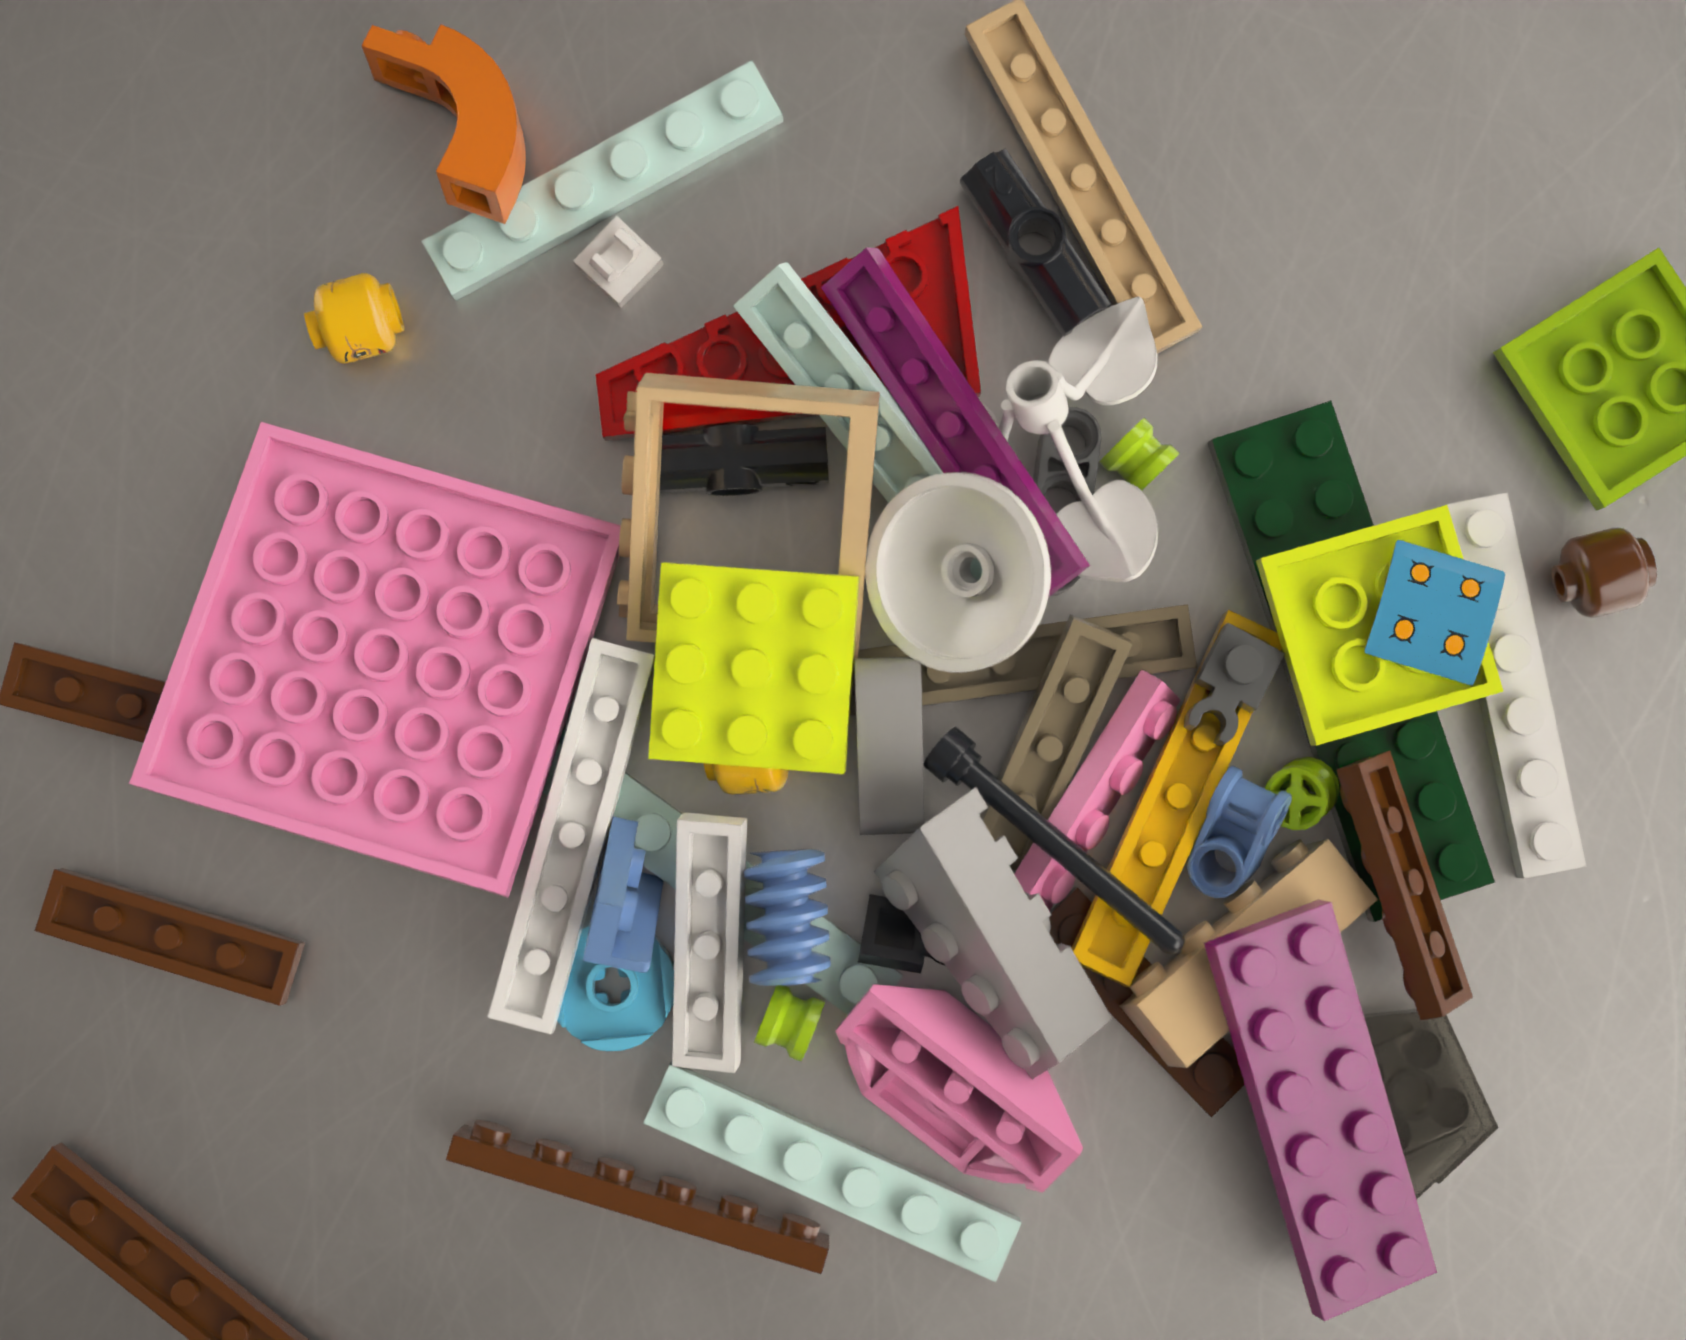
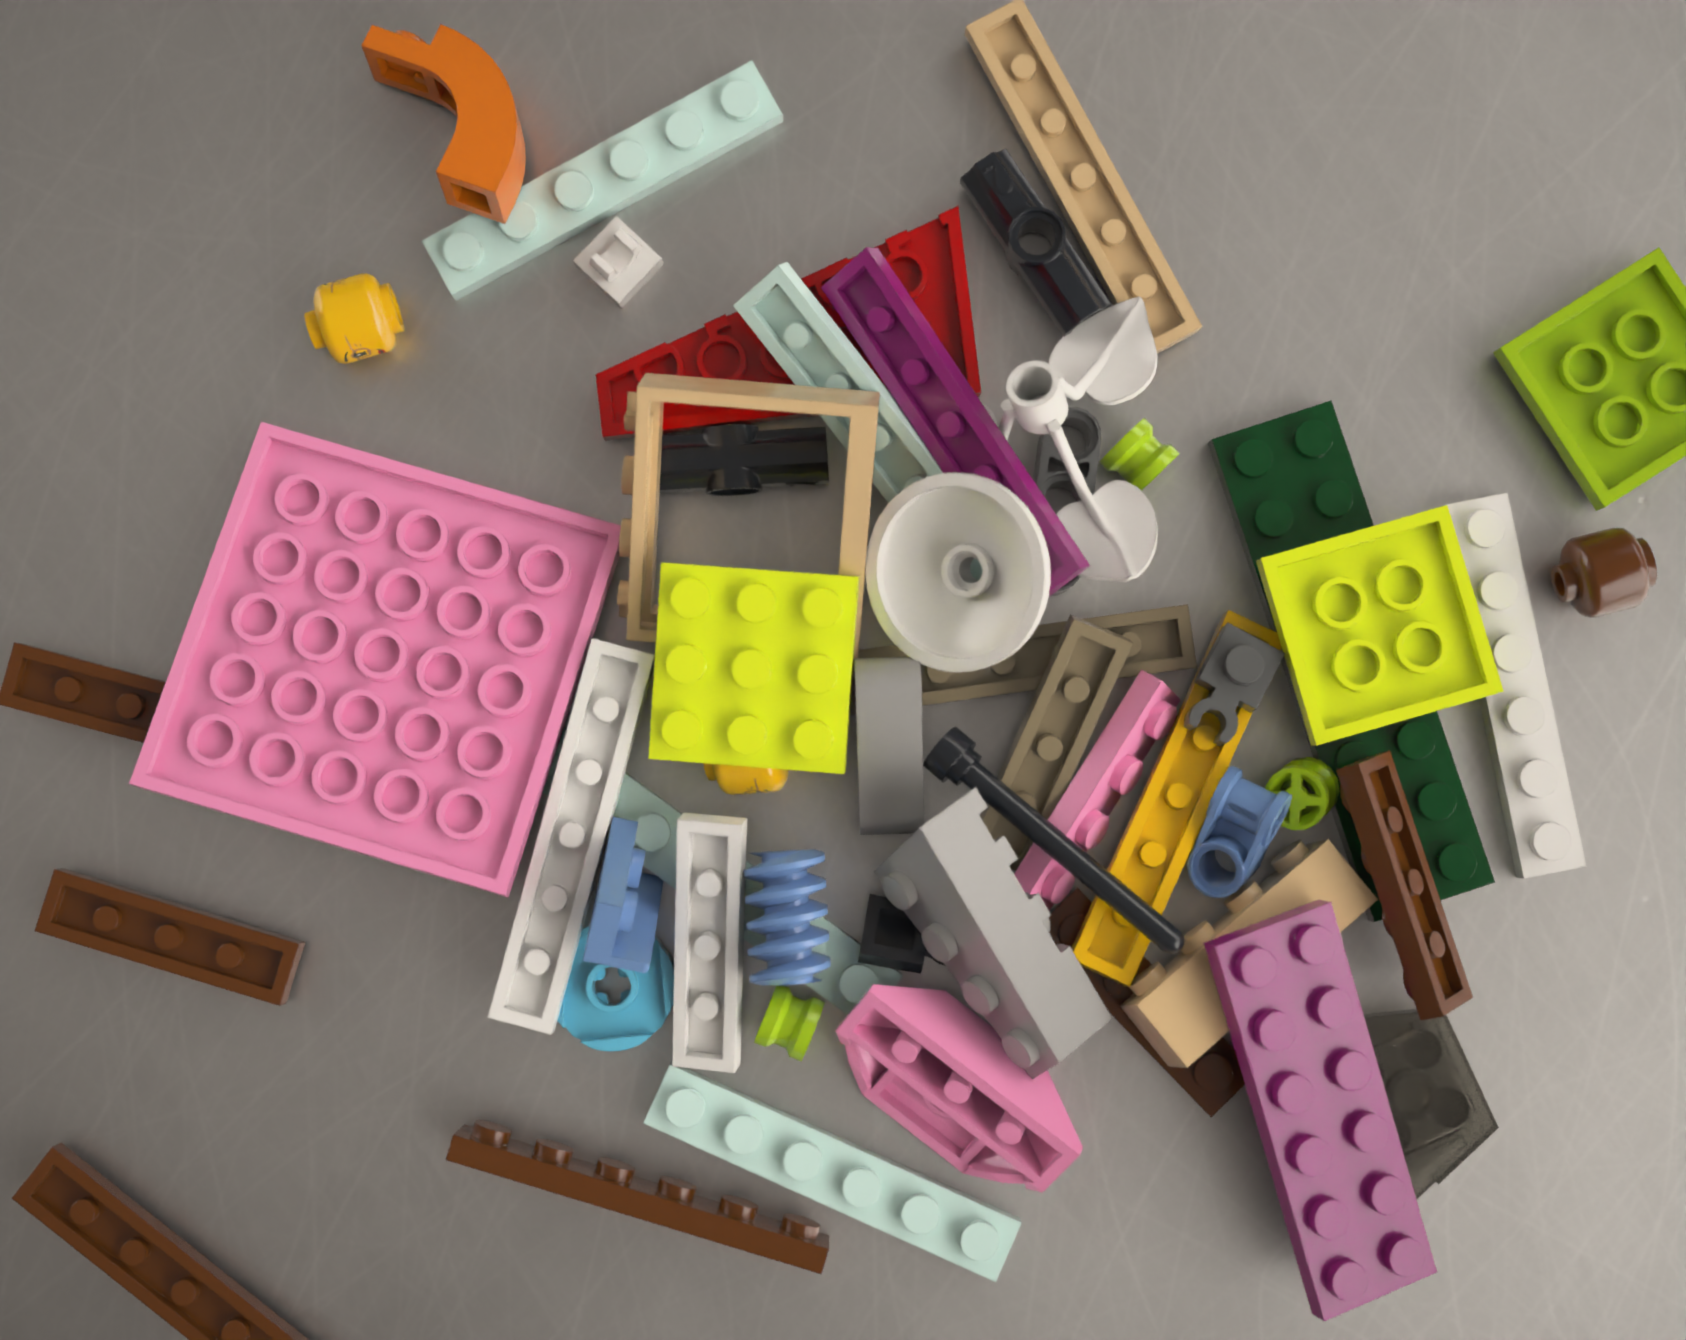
(1436, 612): dark azure sticker -> none

